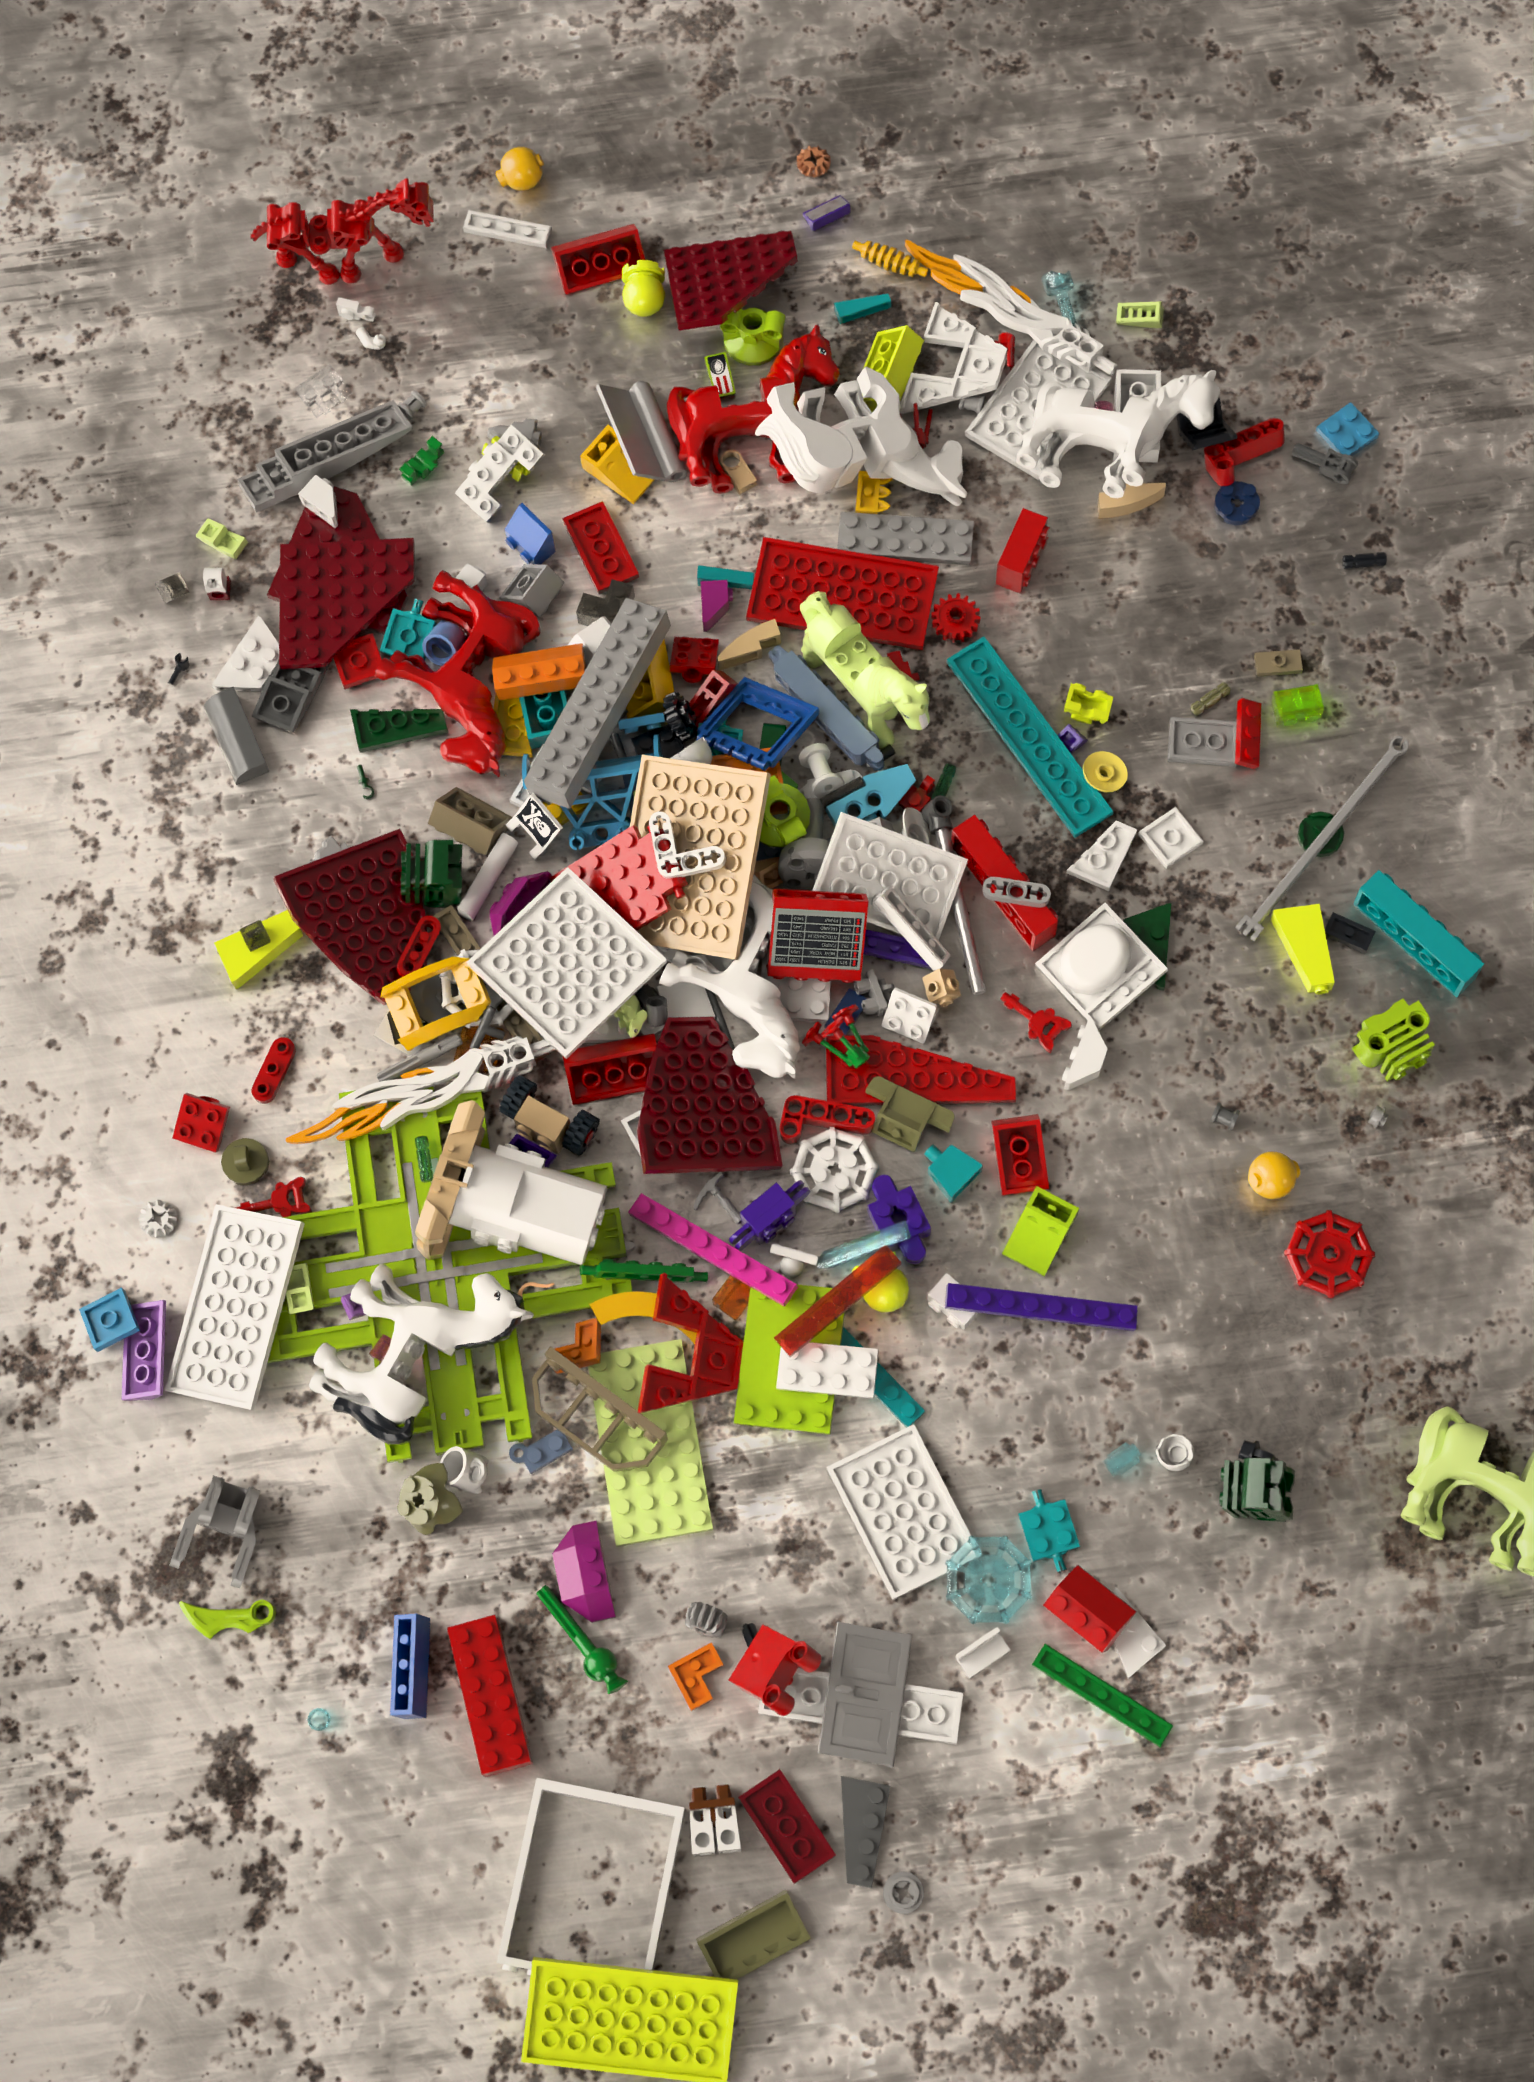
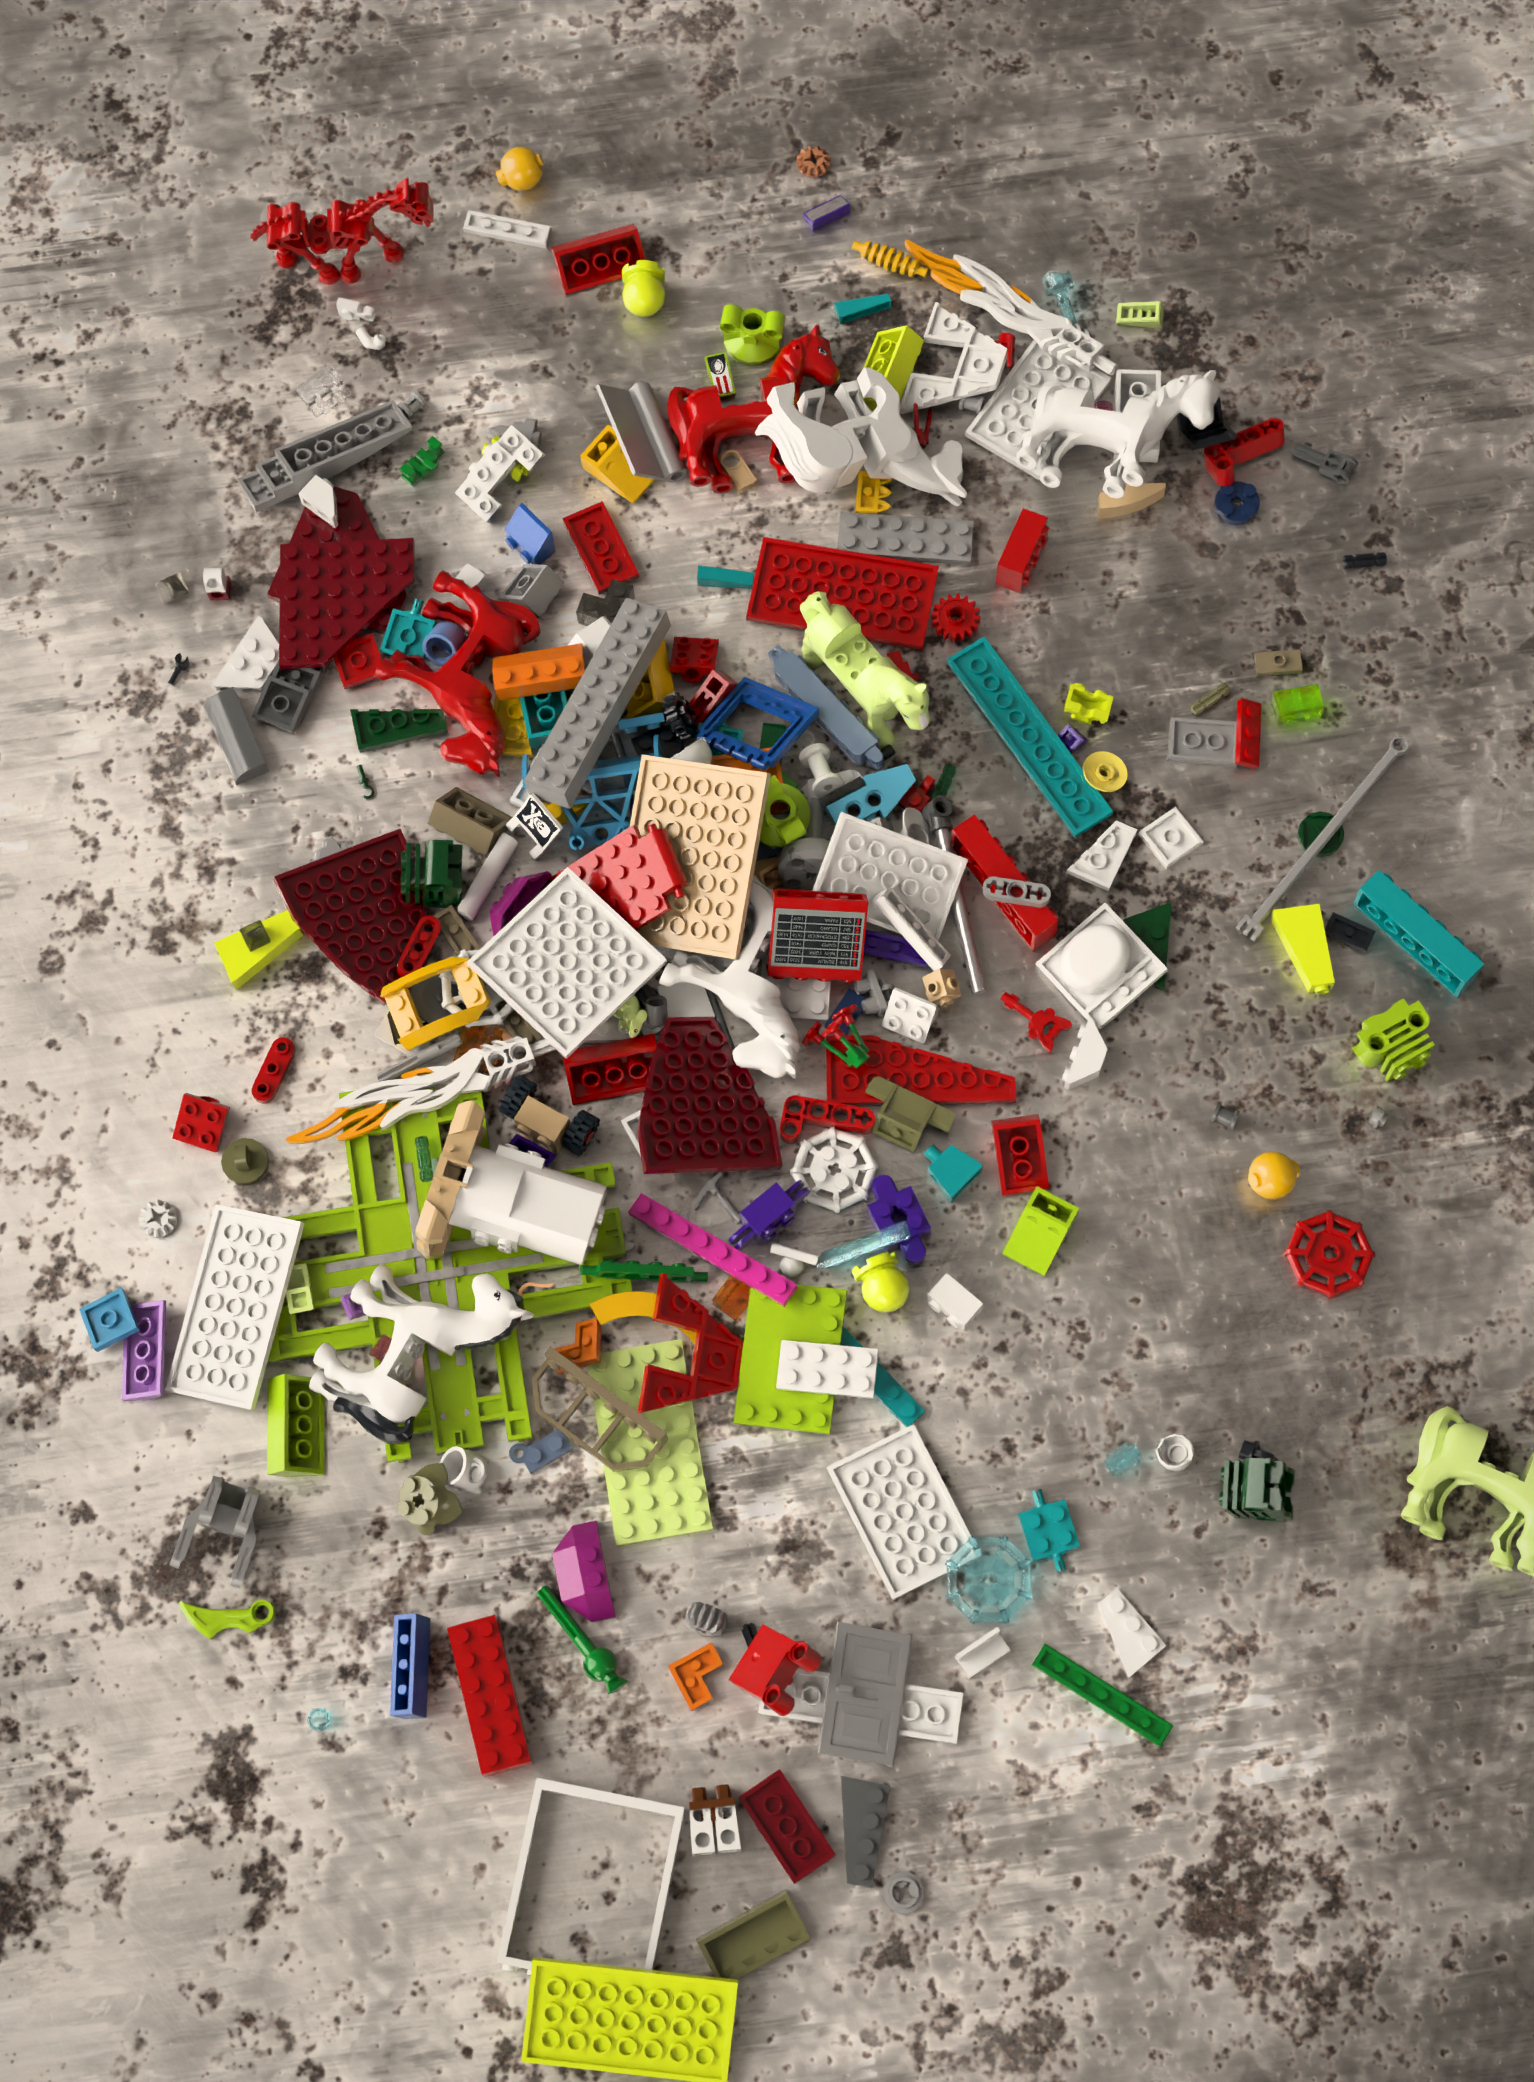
(221, 539): yellowish green slope -> none
(279, 1200): red piece -> none
(294, 1427): none -> lime slope
(484, 1028): dark grey piece -> none
(672, 856): white beam -> none
(715, 601): magenta slope -> none
(721, 275): dark red plate -> none
(750, 645): tan slope -> none
(837, 1301): clear red plate -> none
(1041, 1307): dark purple plate -> none
(1090, 1608): red slope -> none
(1347, 431): dark azure plate -> none

